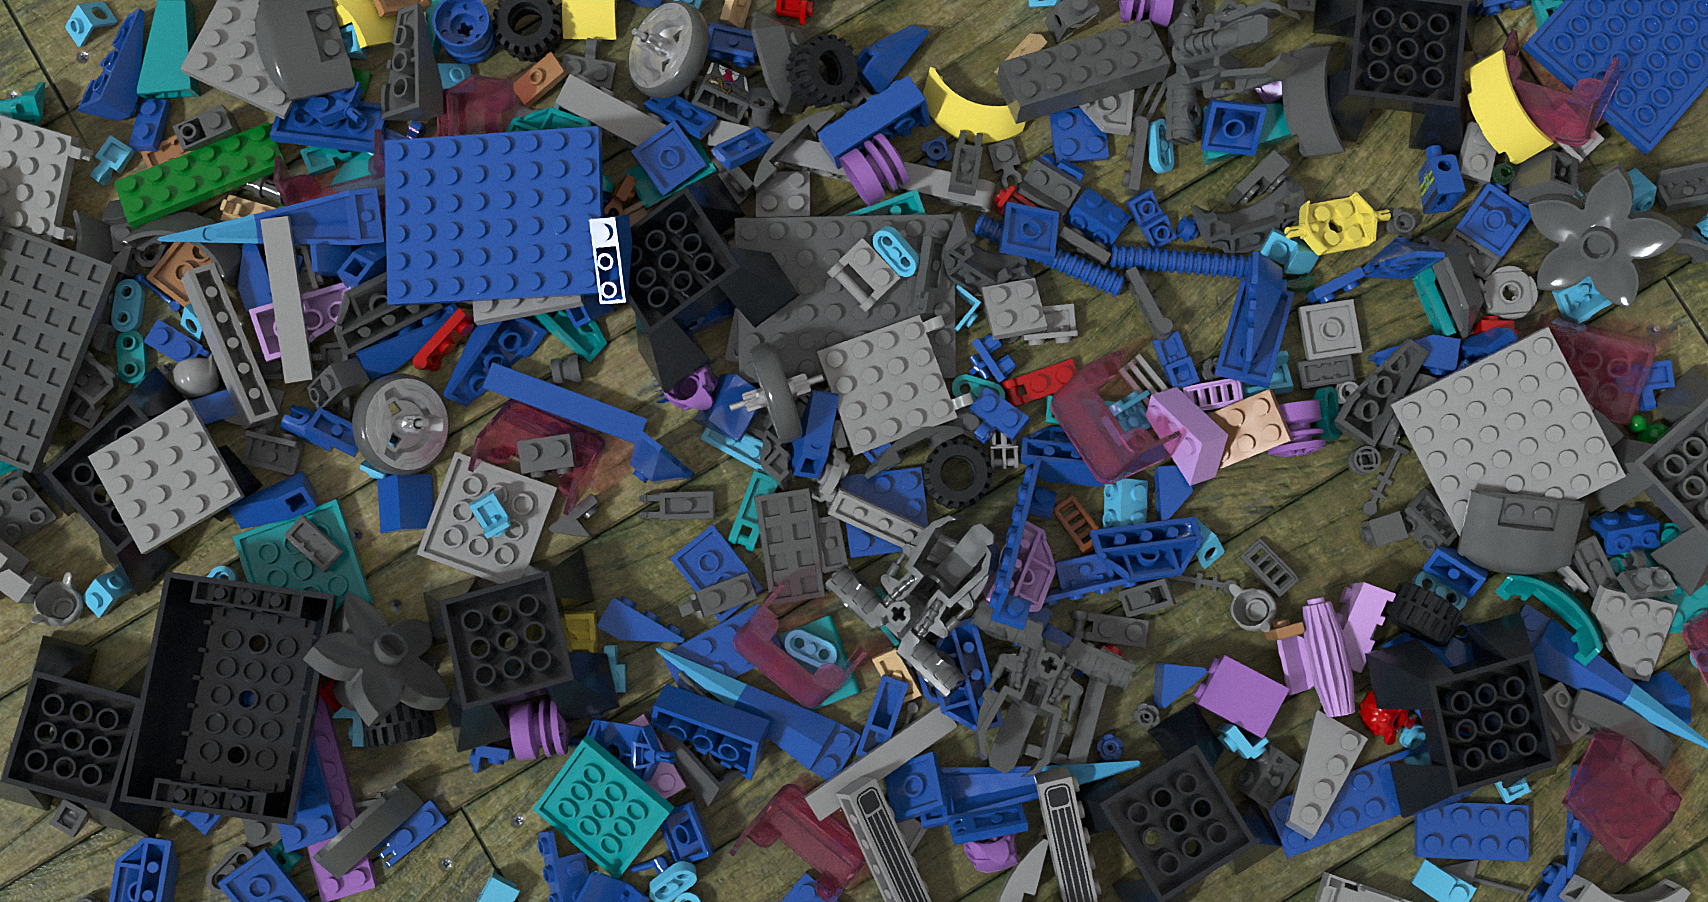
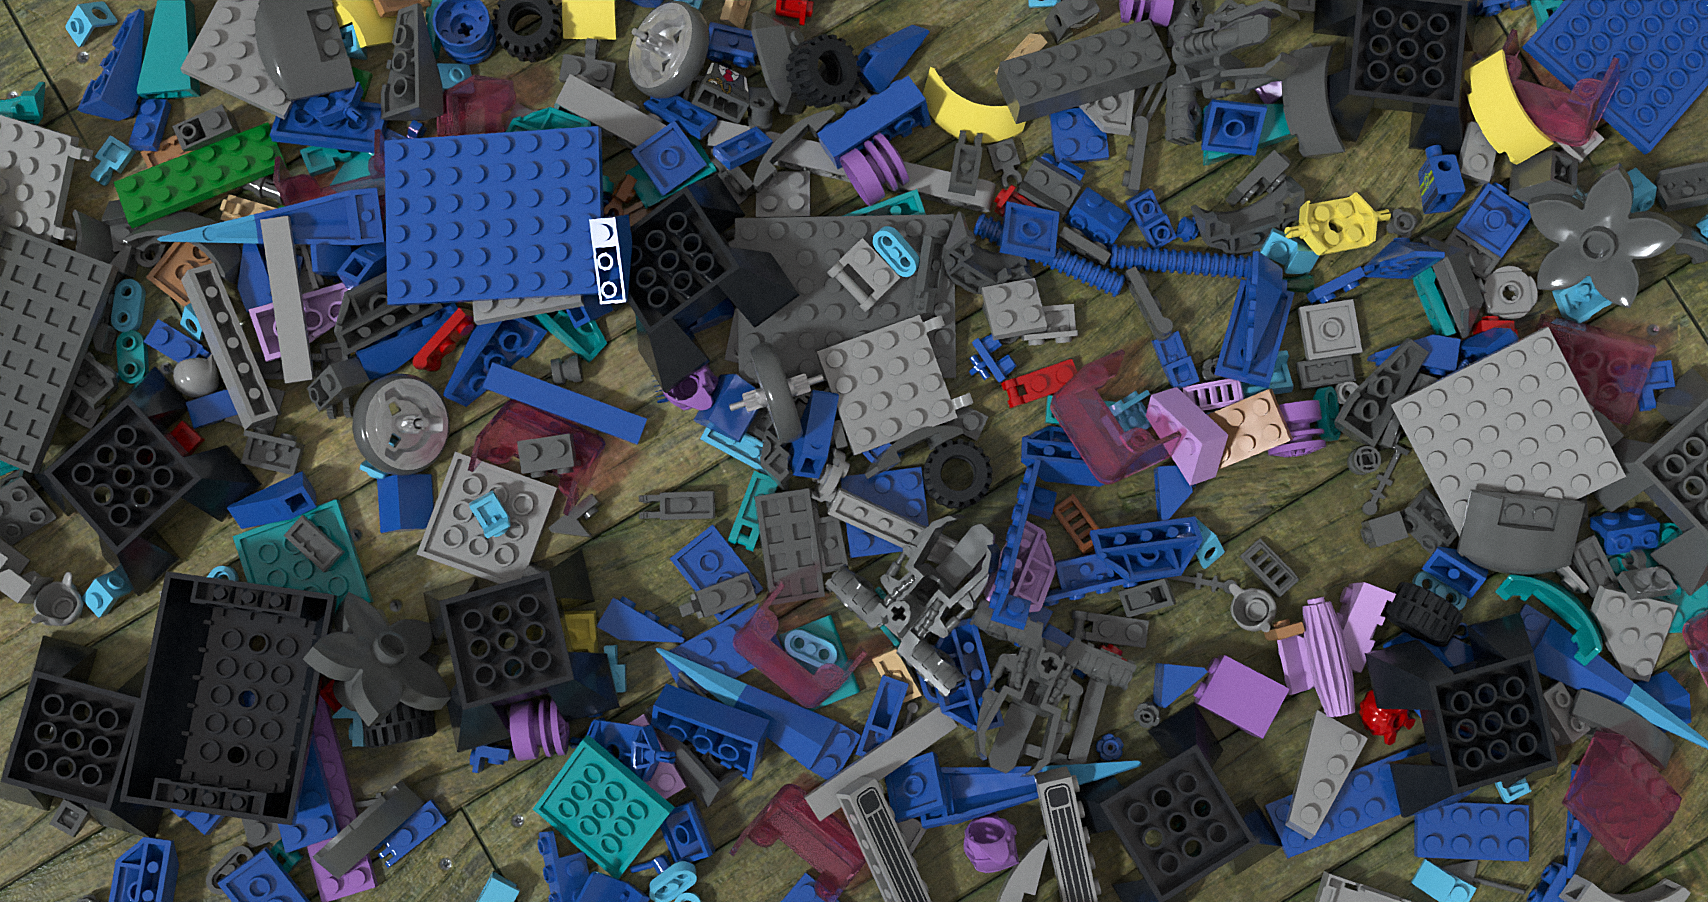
(166, 476): light grey plate -> none
(174, 305): blue hinge -> none
(320, 429): blue plate -> none
(539, 79): medium nougat plate -> none
(655, 462): blue wedge -> none
(939, 144): blue plate -> none
(971, 316): medium azure bracket -> none
(976, 386): teal plate -> none
(988, 824): blue hinge -> none
(997, 416): blue plate -> none
(1003, 447): light grey arm -> none
(1125, 503): medium azure bracket -> none
(1148, 370): light grey tile -> none
(1160, 151): medium azure plate -> none
(1233, 740): medium azure bracket -> none
(1266, 776): dark grey bracket -> none
(1412, 737): medium azure plate -> none
(1507, 171): clear green pin -> none
(1645, 432): green animal -> none

